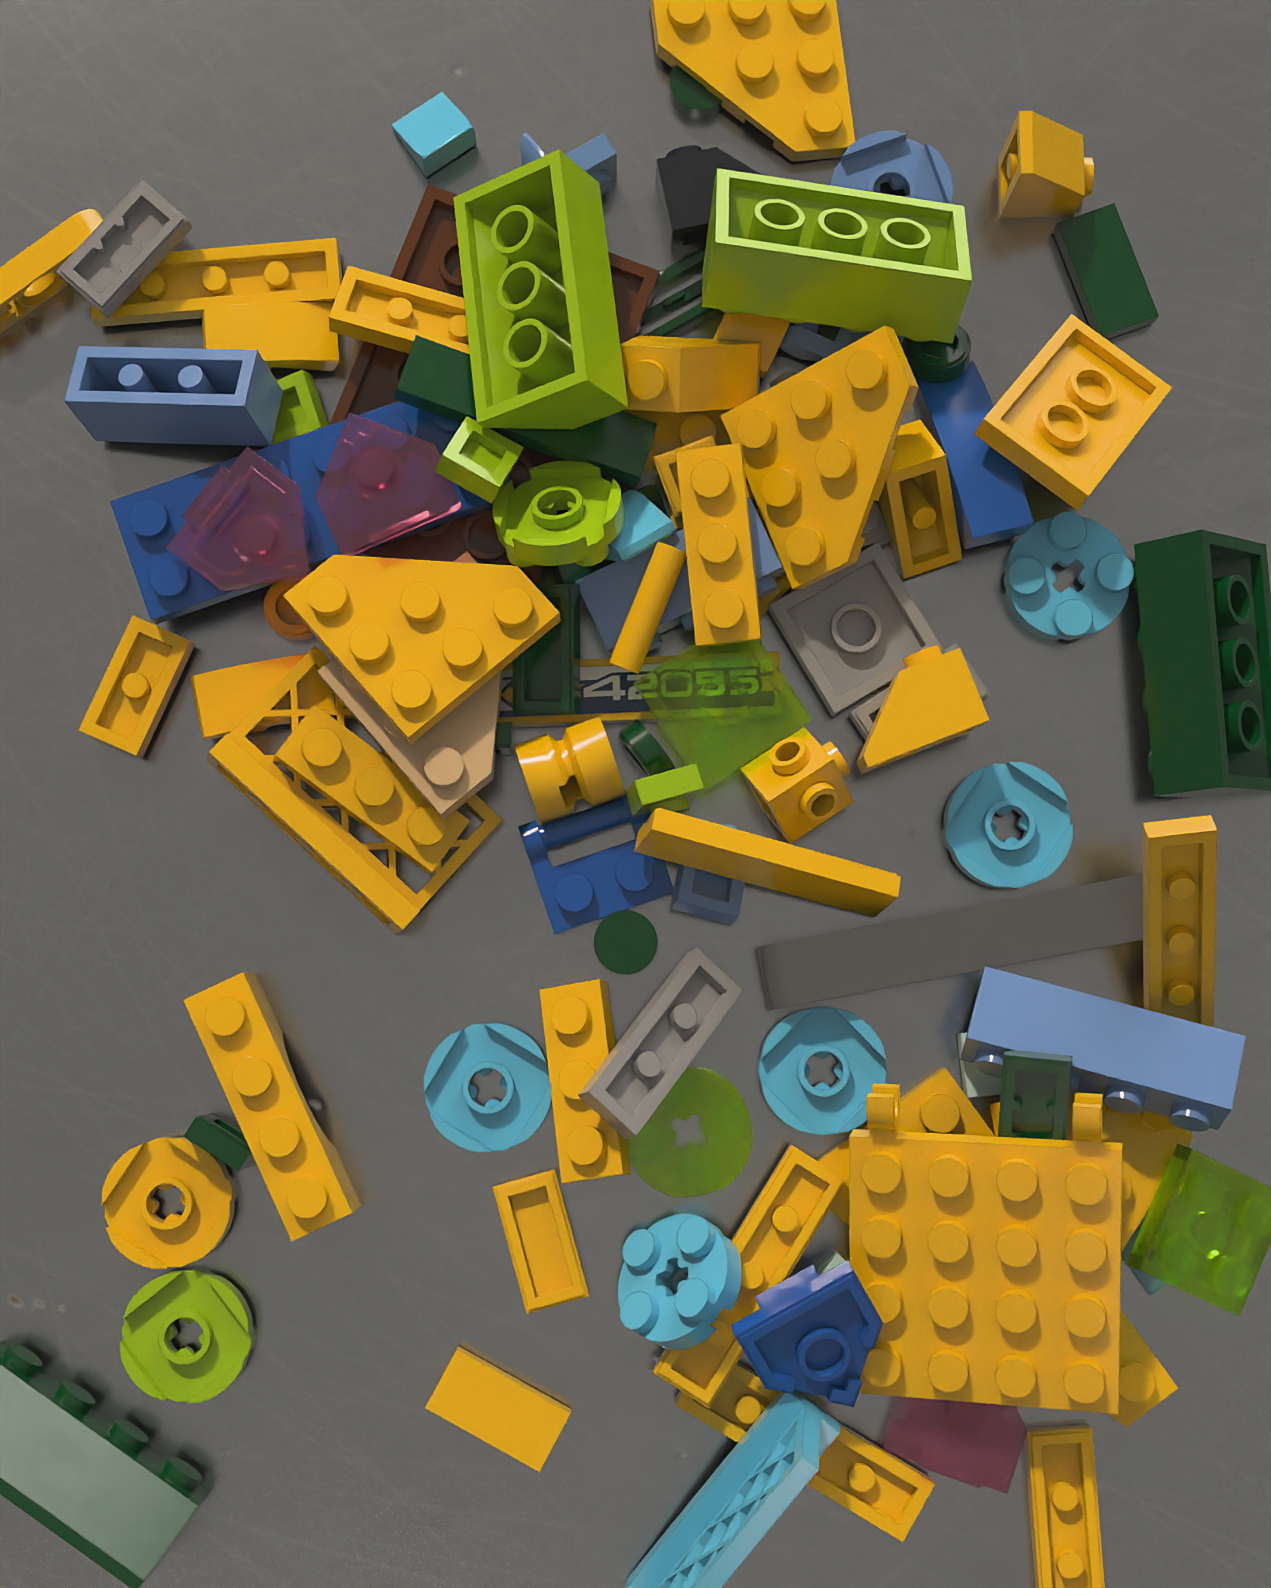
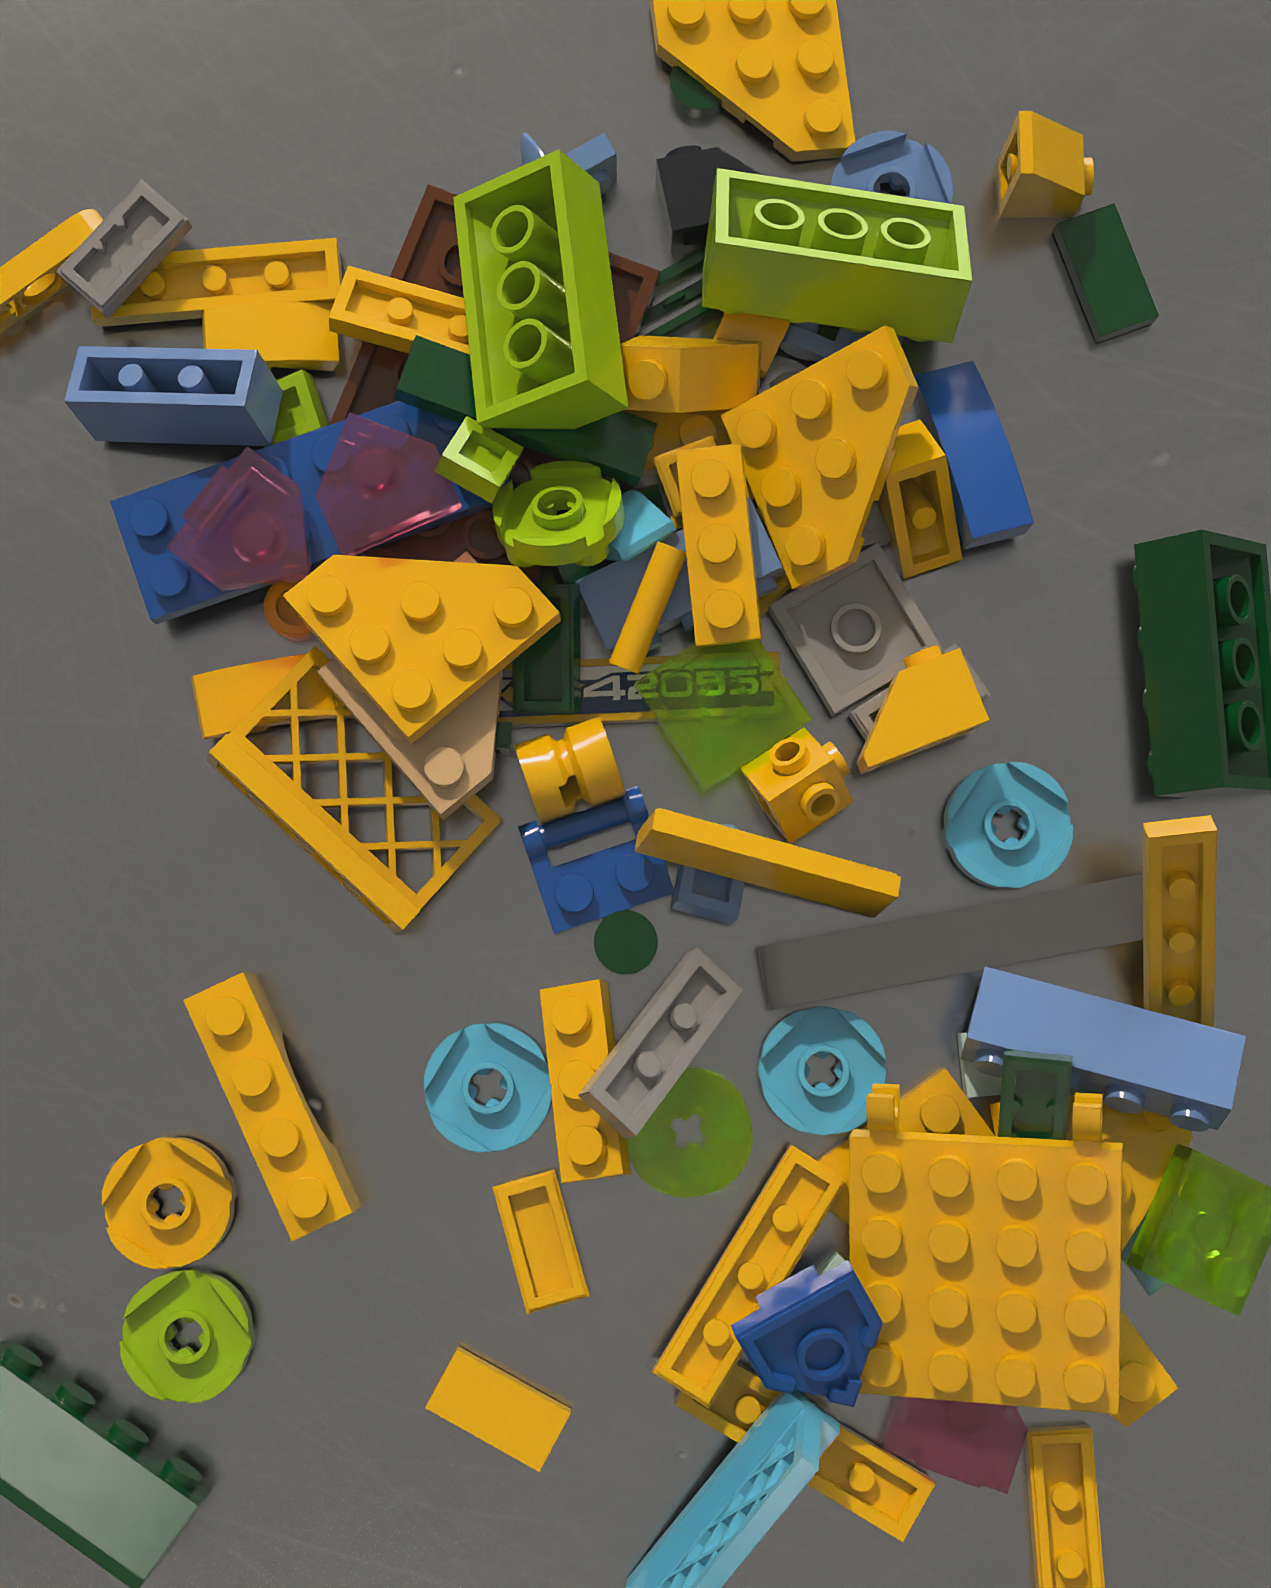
(137, 687): yellow plate -> none
(220, 1141): dark green tile -> none
(368, 788): yellow plate -> none
(435, 133): medium azure slope -> none
(644, 749): dark green tile -> none
(648, 1269): medium azure plate -> none
(665, 790): lime plate -> none
(940, 360): dark green tile -> none
(1066, 541): medium azure plate -> none
(1073, 411): yellow plate -> none

